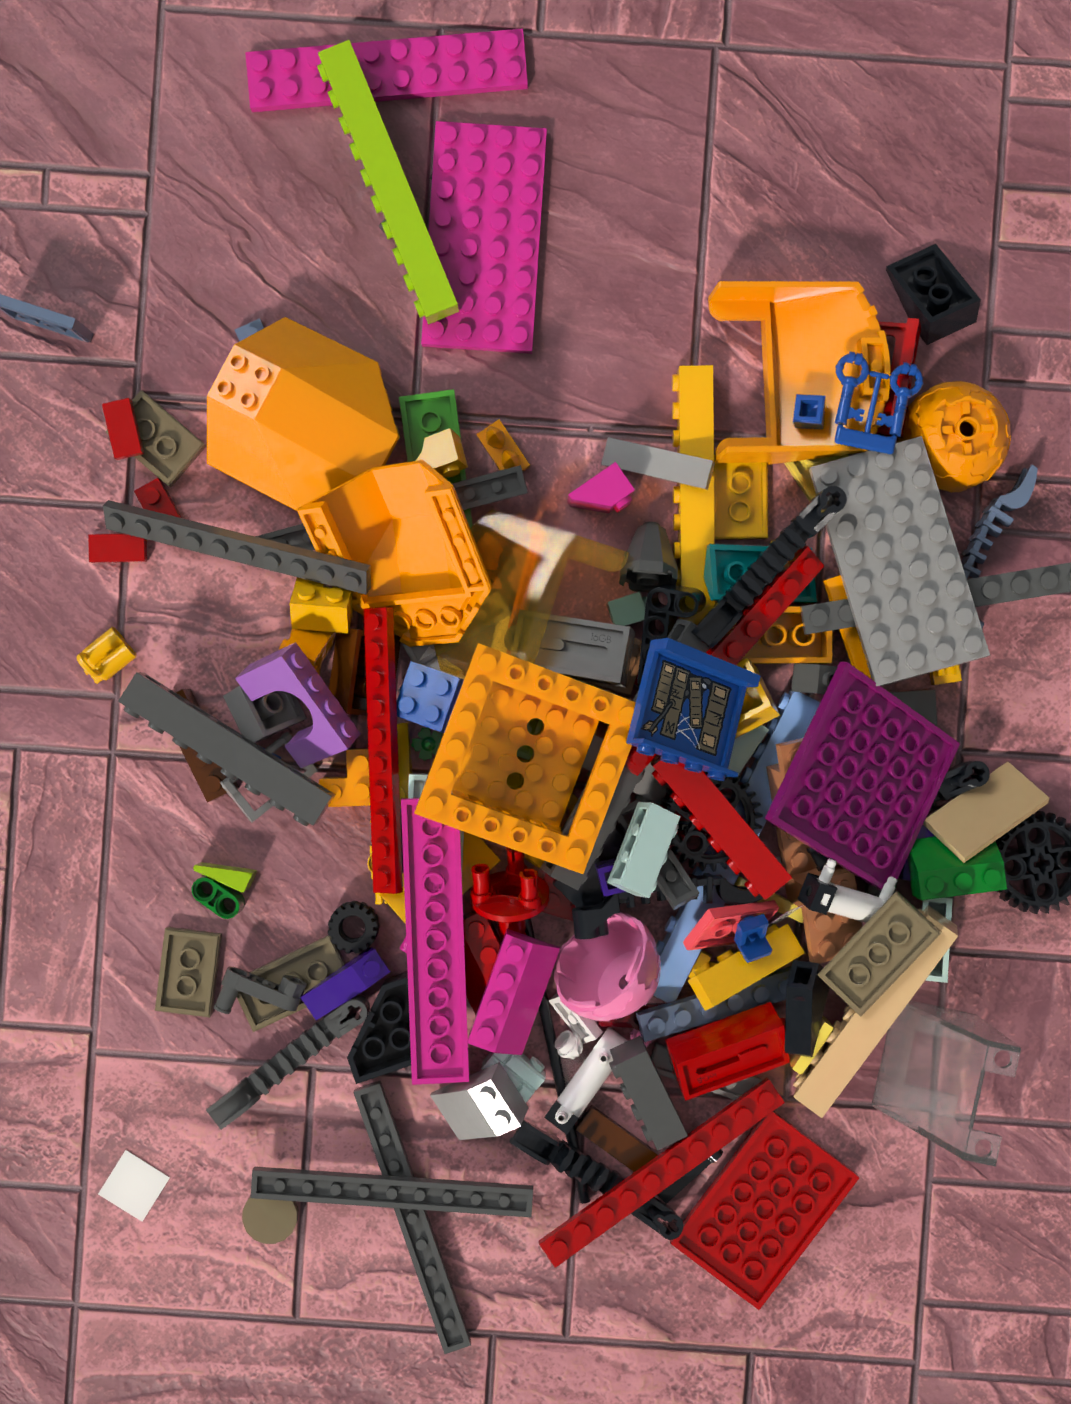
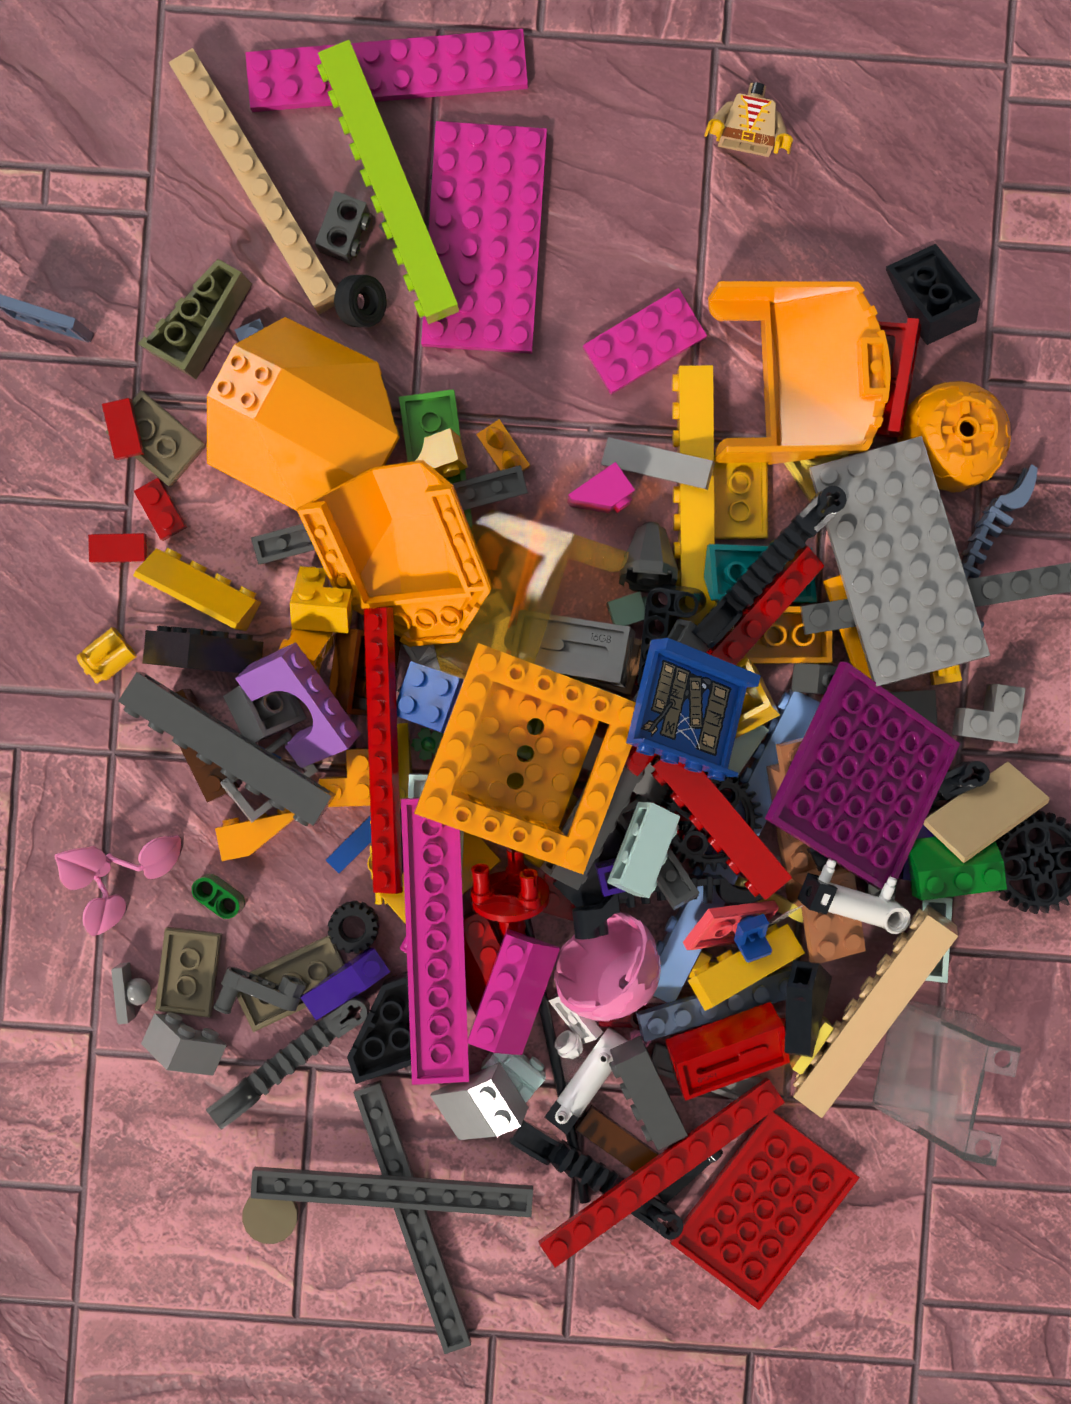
(82, 865): none -> bright pink plant
(128, 992): none -> light grey tile
(133, 1185): white sticker -> none
(181, 1046): none -> light grey brick
(199, 320): none -> olive wedge
(199, 589): none -> yellow slope
(200, 649): none -> black brick
(233, 877): lime slope -> none
(238, 547): dark grey plate -> none
(244, 838): none -> light orange slope
(254, 180): none -> tan brick
(336, 226): none -> dark grey brick
(351, 846): none -> blue sticker
(374, 301): none -> black tyre
(644, 341): none -> dark pink plate
(750, 124): none -> torso
(809, 411): blue slope -> none
(865, 439): blue piece -> none
(879, 953): dark tan tile -> none
(998, 719): none -> light grey brick

